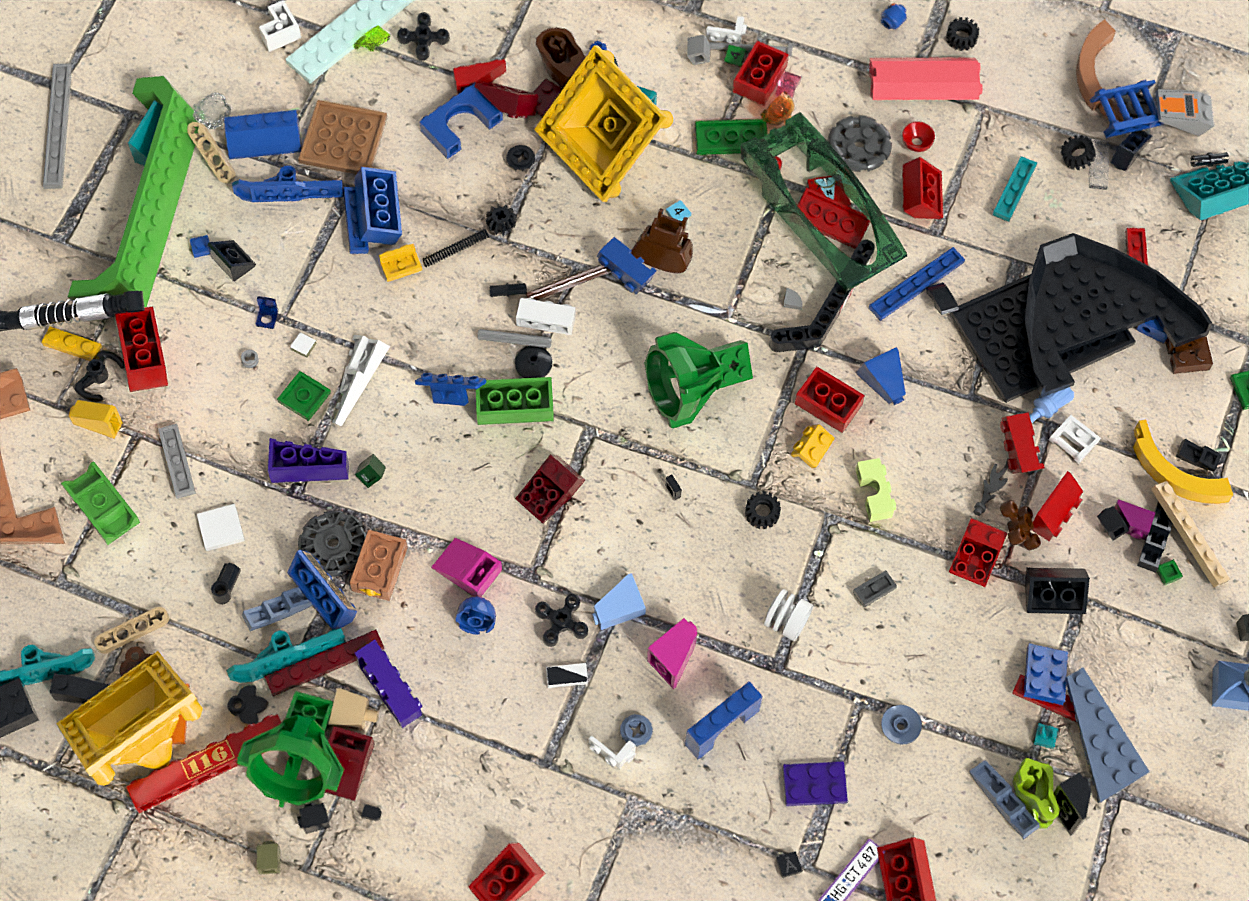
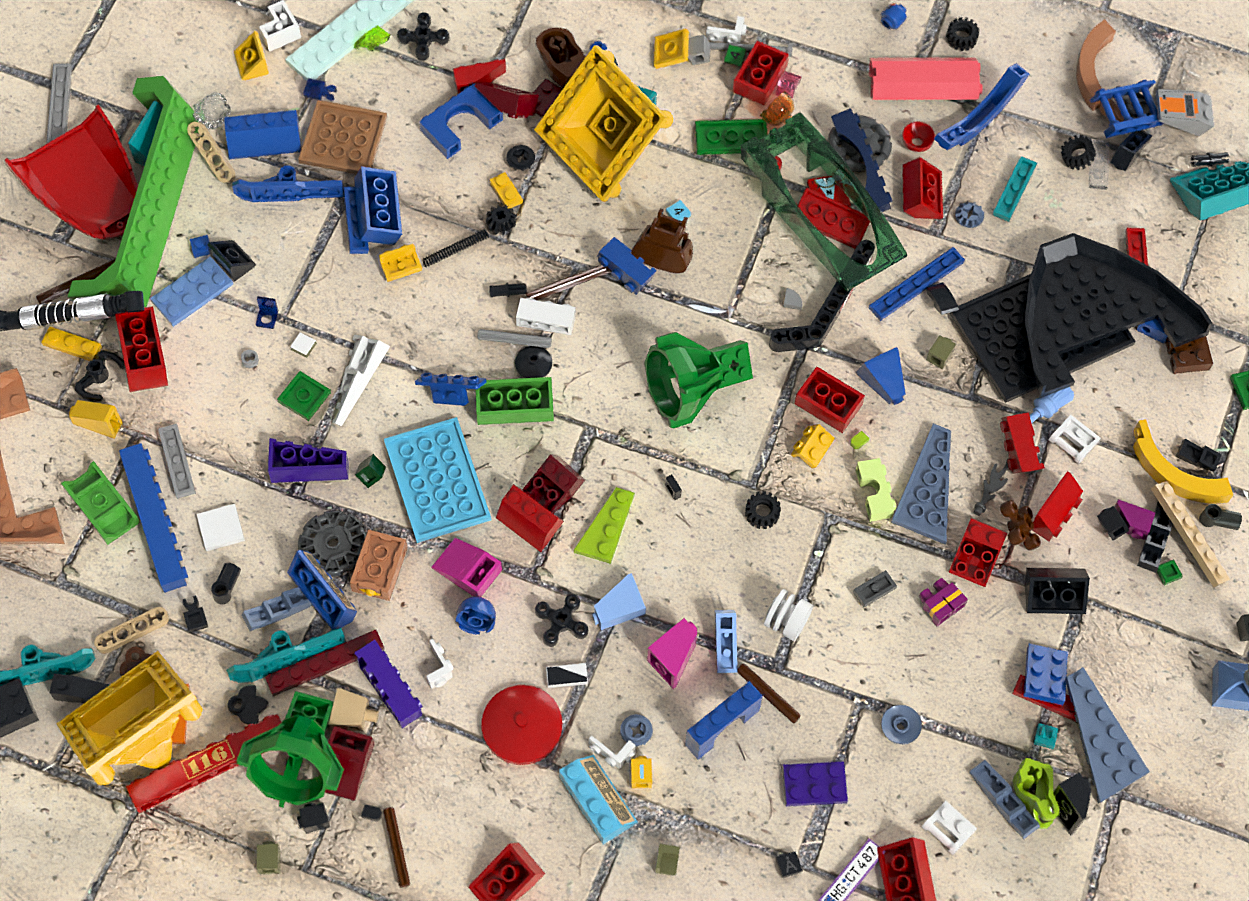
(64, 288): none -> reddish brown axle
(82, 177): none -> red windscreen
(153, 518): none -> blue brick
(191, 291): none -> medium blue plate
(195, 617): none -> black plate
(251, 58): none -> yellow slope
(316, 89): none -> clear blue plate
(396, 847): none -> reddish brown axle
(437, 480): none -> medium azure plate
(439, 677): none -> white bracket
(506, 190): none -> yellow plate
(521, 724): none -> red dish
(528, 518): none -> red slope
(597, 798): none -> medium azure slope
(605, 531): none -> lime wing
(641, 772): none -> yellow brick
(667, 859): none -> olive panel
(671, 48): none -> yellow tile
(726, 641): none -> light blue slope
(771, 695): none -> reddish brown axle
(848, 130): none -> dark blue arch
(859, 440): none -> lime piece
(927, 492): none -> sand blue wing
(941, 351): none -> olive brick
(944, 603): none -> magenta hips
(953, 823): none -> white plate
(975, 219): none -> sand blue gear
(986, 111): none -> blue arch
(1222, 517): none -> pearl dark grey piece

